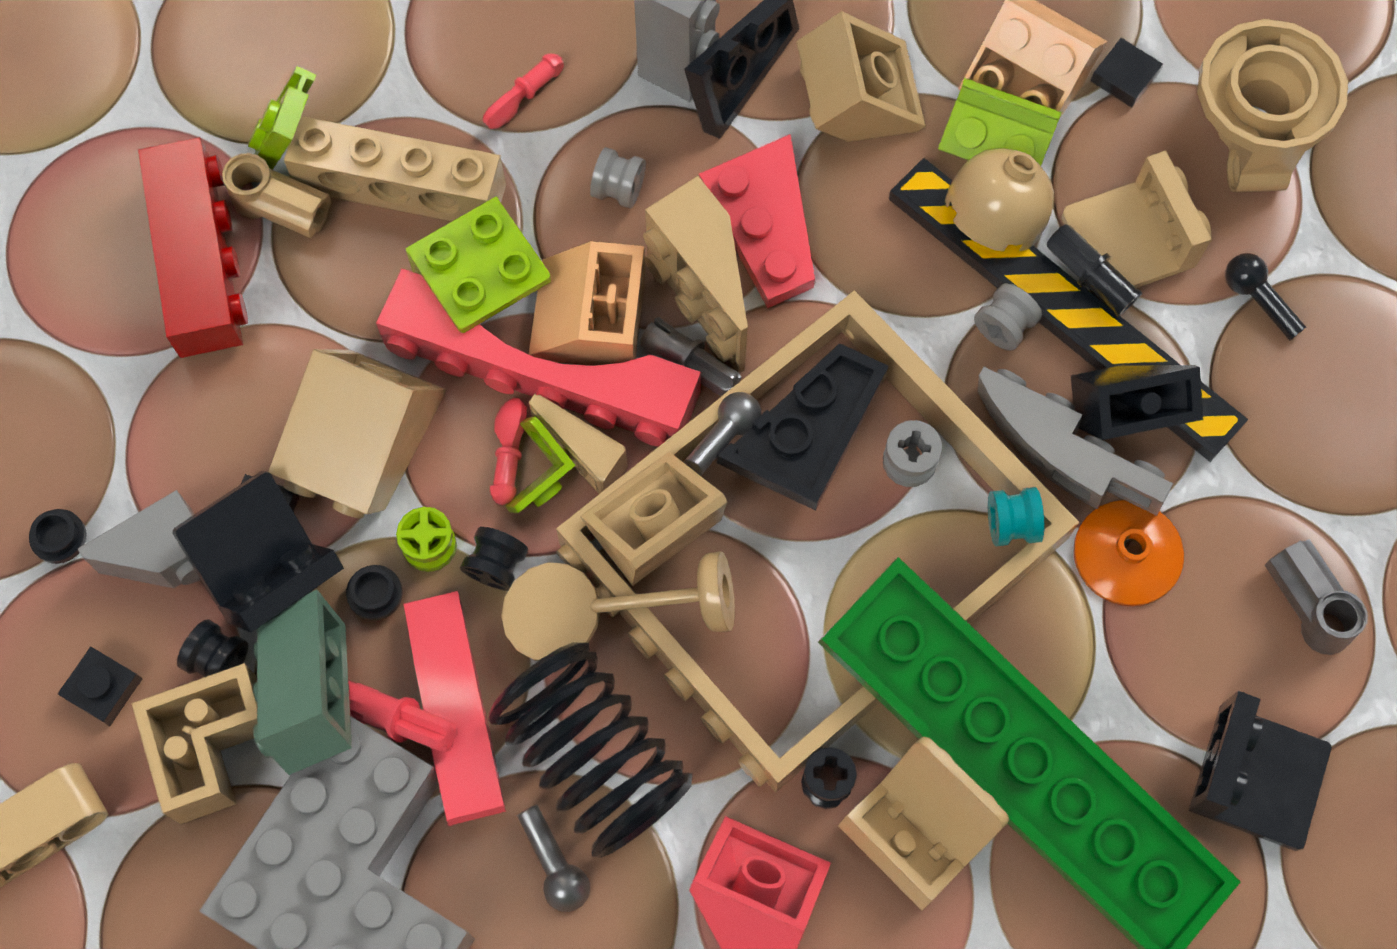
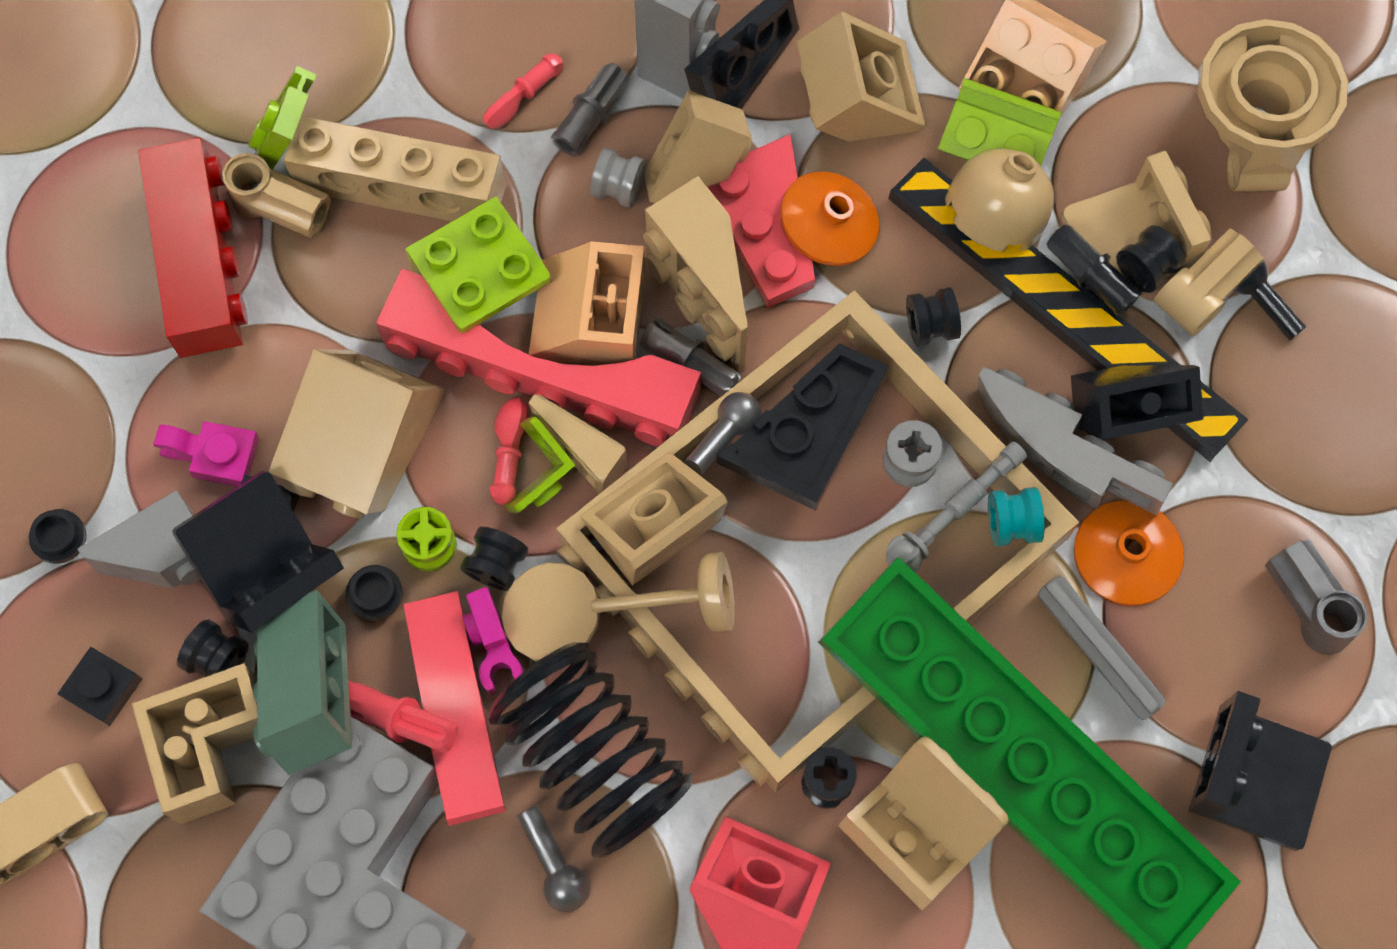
(216, 455): none -> dark pink plate
(486, 628): none -> dark pink plate
(590, 109): none -> flat silver axle
(700, 141): none -> tan slope
(818, 230): none -> orange dish
(913, 547): none -> light grey piece
(933, 316): none -> black wheel
(1008, 316): light grey wheel -> none
(1101, 648): none -> light grey axle
(1126, 72): black tile -> none
(1150, 258): none -> black wheel
(1198, 293): none -> tan piece

